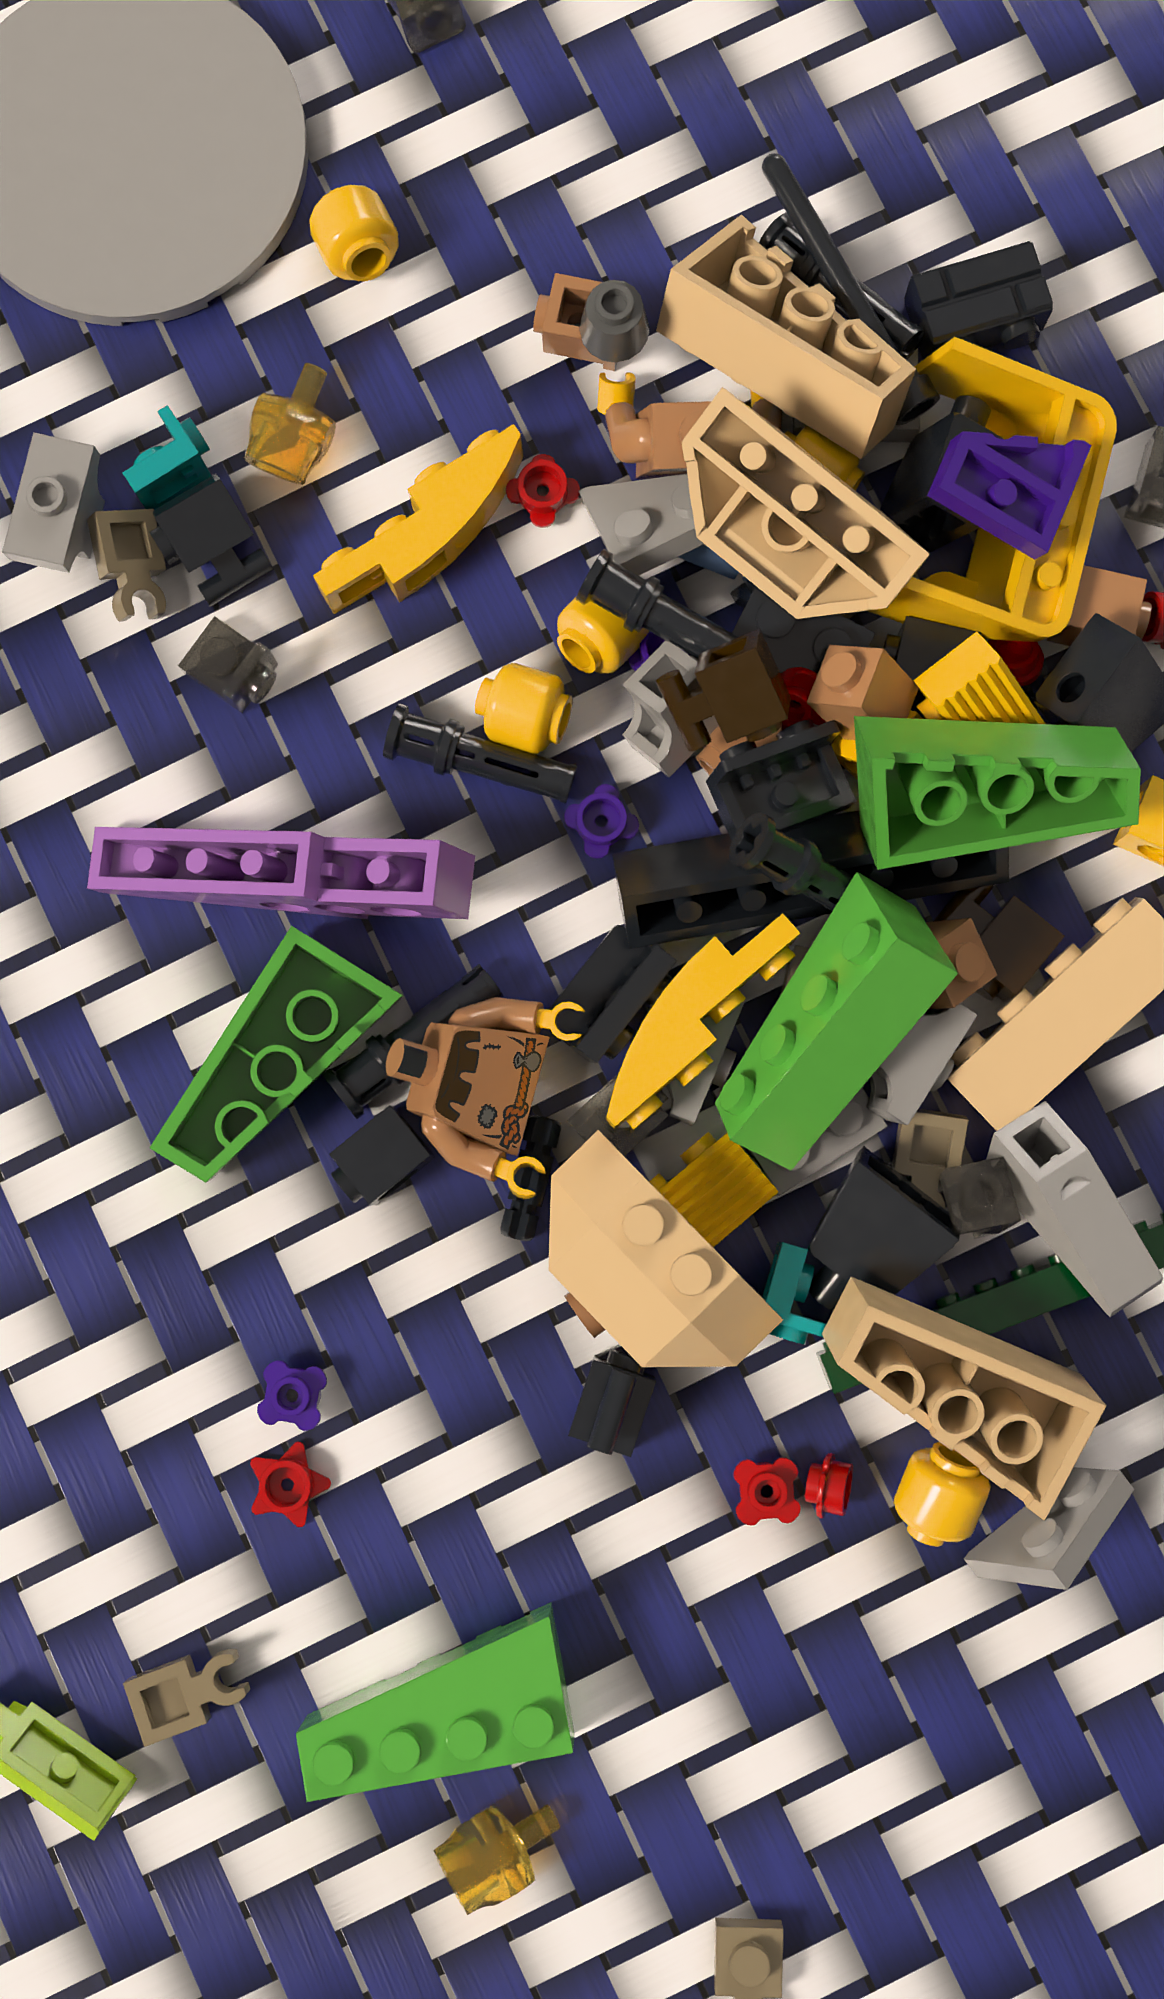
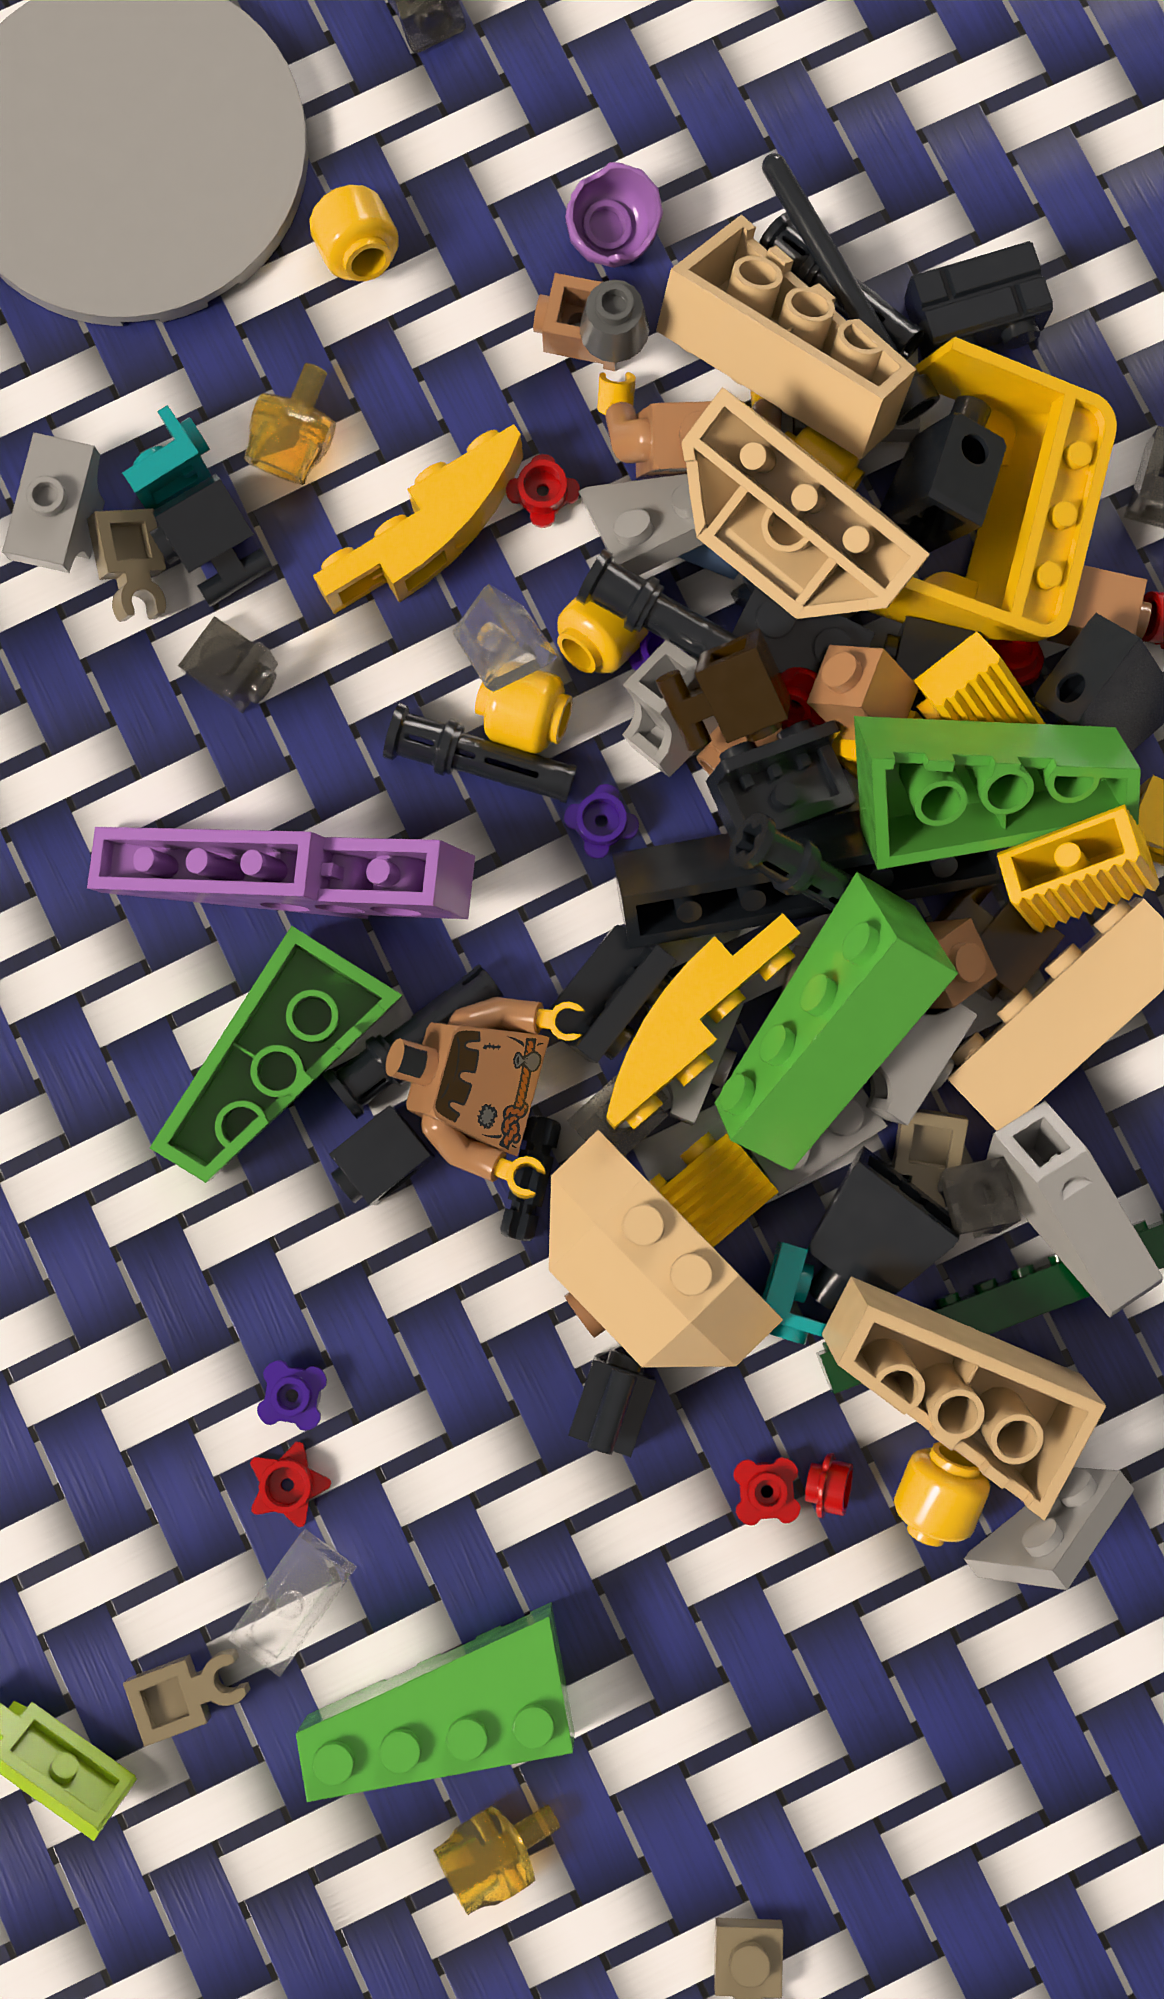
(292, 1602): none -> clear slope
(502, 639): none -> clear slope
(614, 215): none -> medium lavender hair
(1010, 485): dark purple wing -> none
(1078, 868): none -> yellow brick

